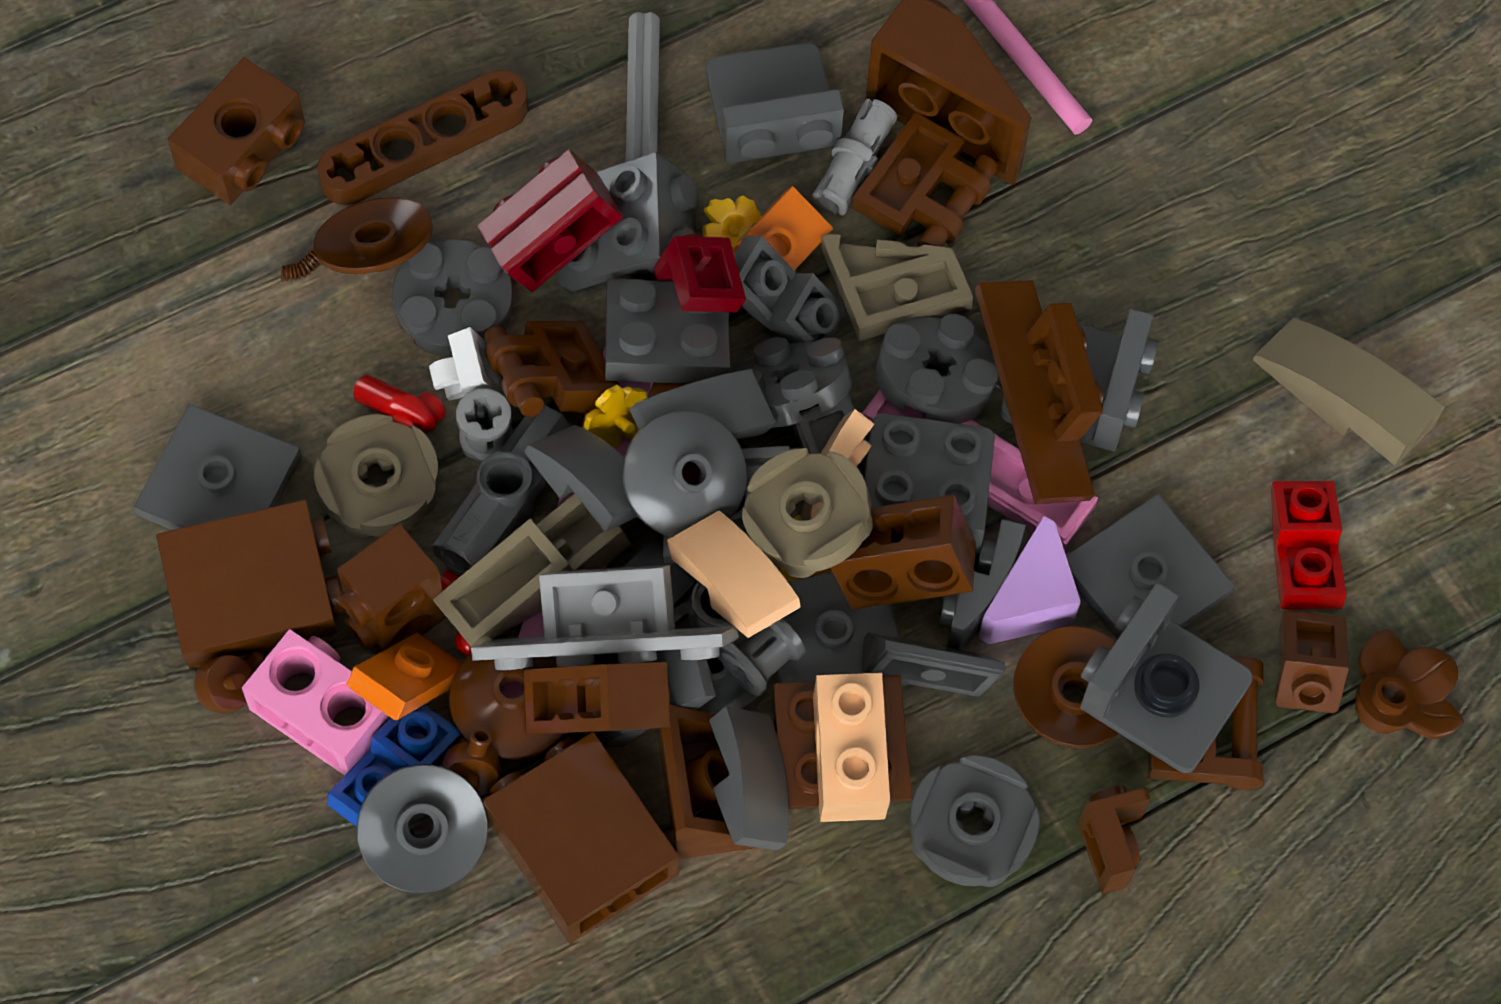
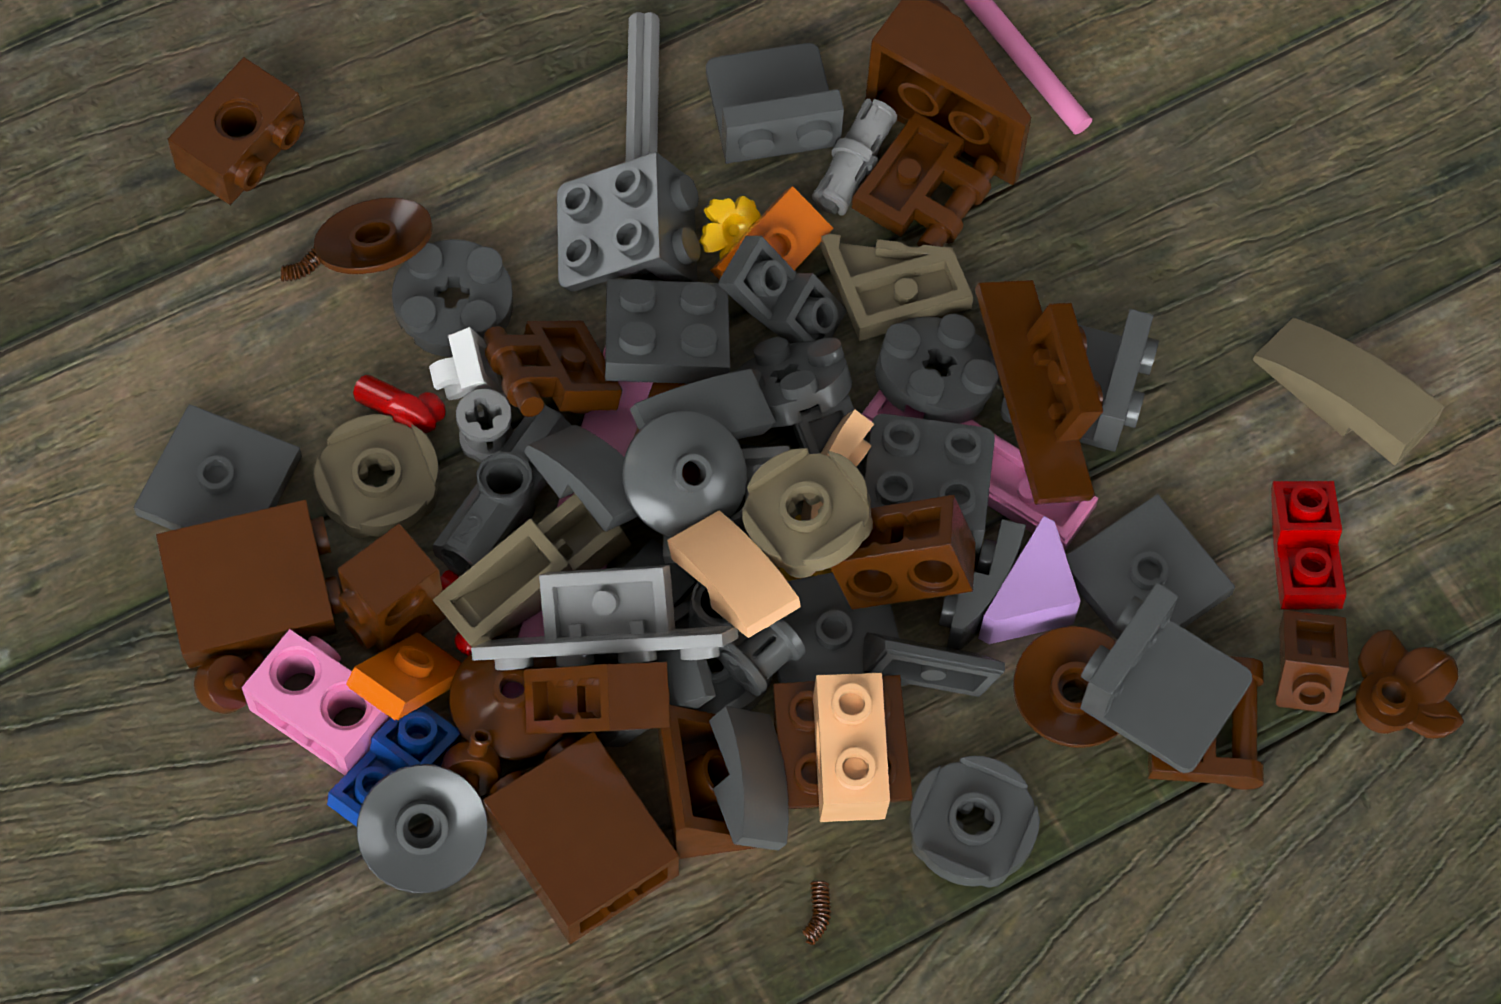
(428, 144): reddish brown beam -> none
(550, 220): dark red brick -> none
(614, 414): yellow plant -> none
(702, 273): dark red bracket -> none
(814, 926): none -> reddish brown leg
(1109, 846): reddish brown bracket -> none
(1166, 685): black plate -> none

